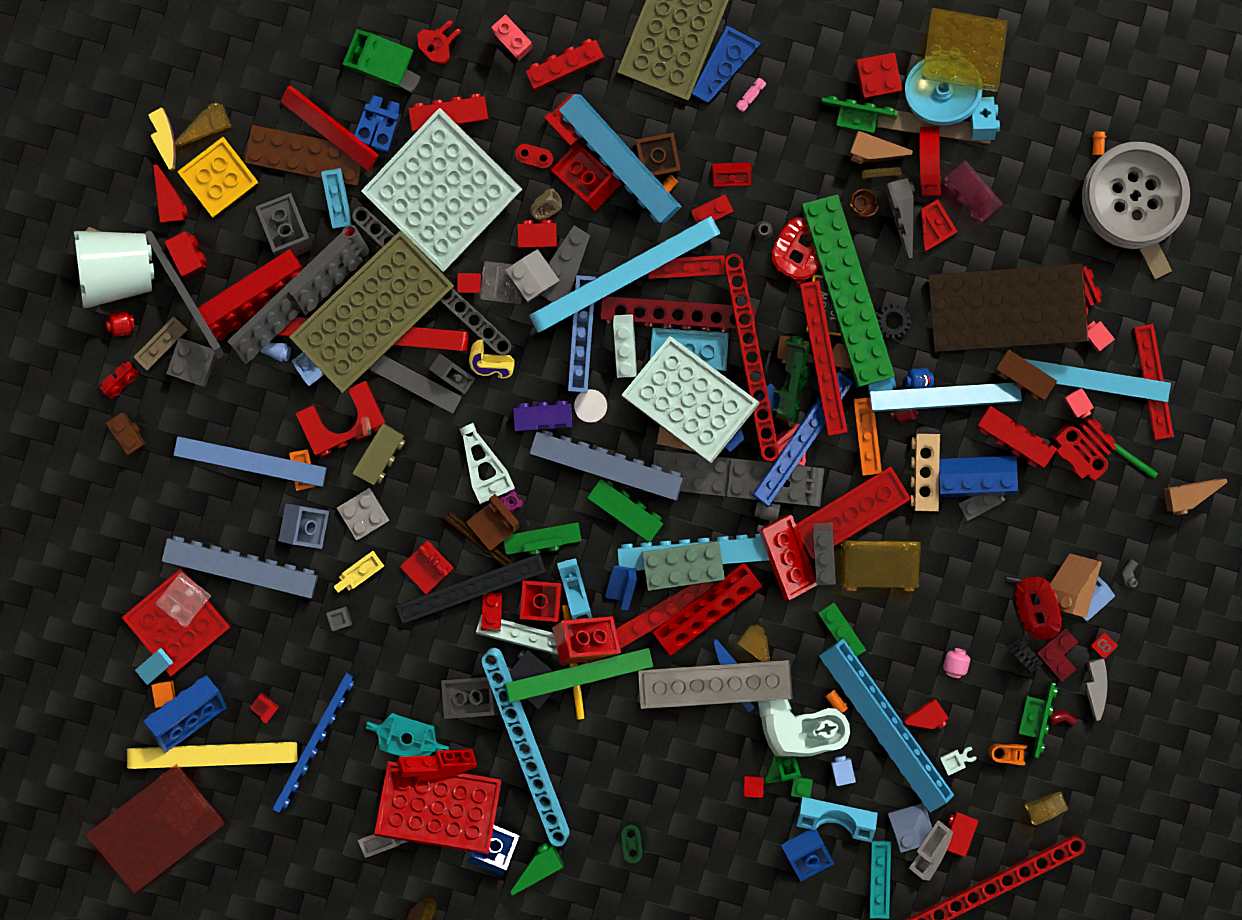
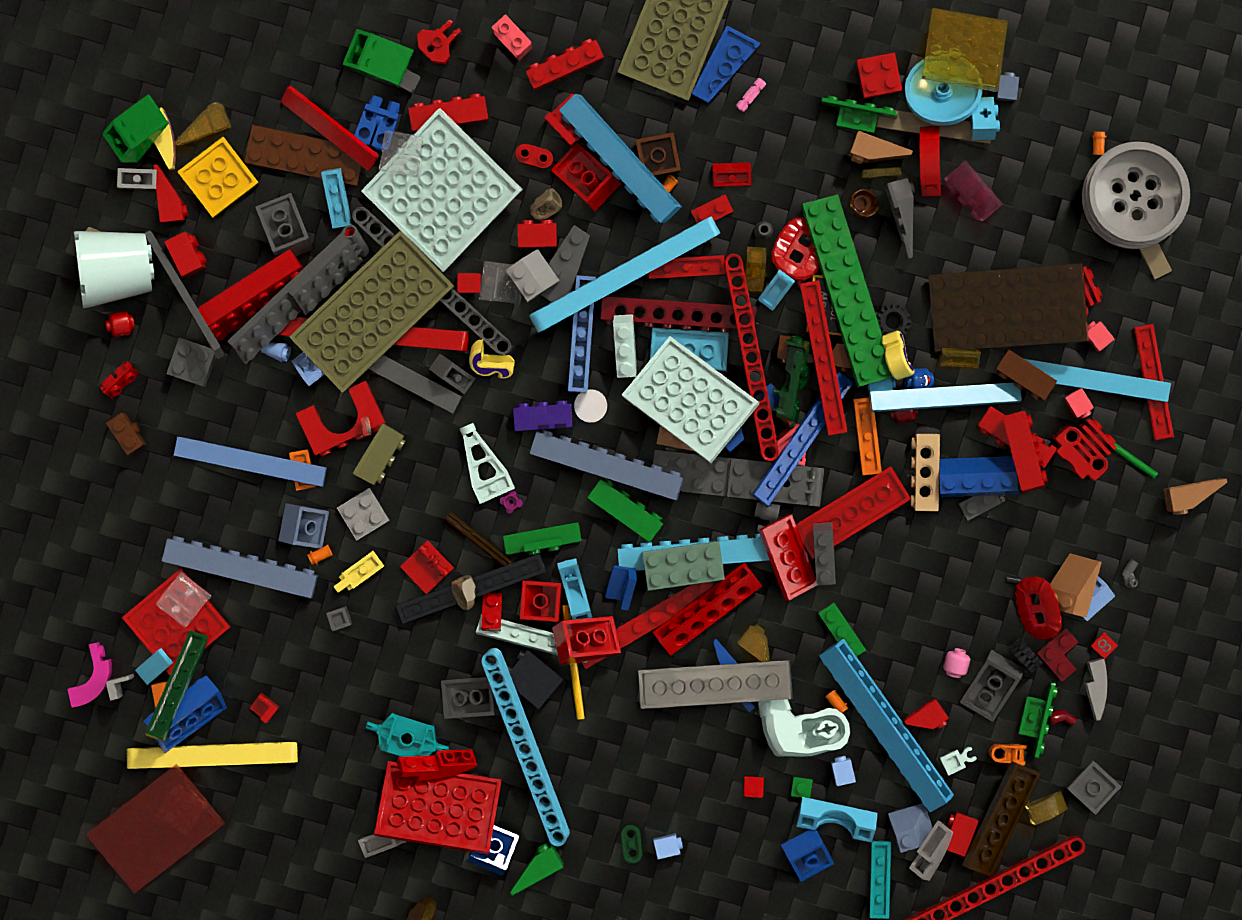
(97, 683): none -> dark pink arch
(114, 686): none -> light grey panel
(135, 130): none -> green slope
(136, 179): none -> light grey slope
(161, 343): dark tan plate -> none
(176, 686): none -> dark green plate
(310, 750): blue plate -> none
(319, 555): none -> orange pin
(401, 153): none -> clear slope
(464, 591): none -> dark tan rock
(493, 523): reddish brown bracket -> none
(578, 675): green tile -> none
(667, 846): none -> light blue brick
(755, 268): none -> clear yellow slope
(776, 290): none -> medium azure tile
(782, 769): green slope -> none
(880, 564): clear yellow windscreen -> none
(896, 355): none -> light yellow animal
(935, 225): red wing -> none
(960, 358): none -> clear yellow tile
(992, 685): none -> dark grey slope
(1001, 818): none -> dark brown plate
(1007, 87): none -> sand blue brick
(1024, 452): none -> red brick
(1093, 787): none -> dark grey plate

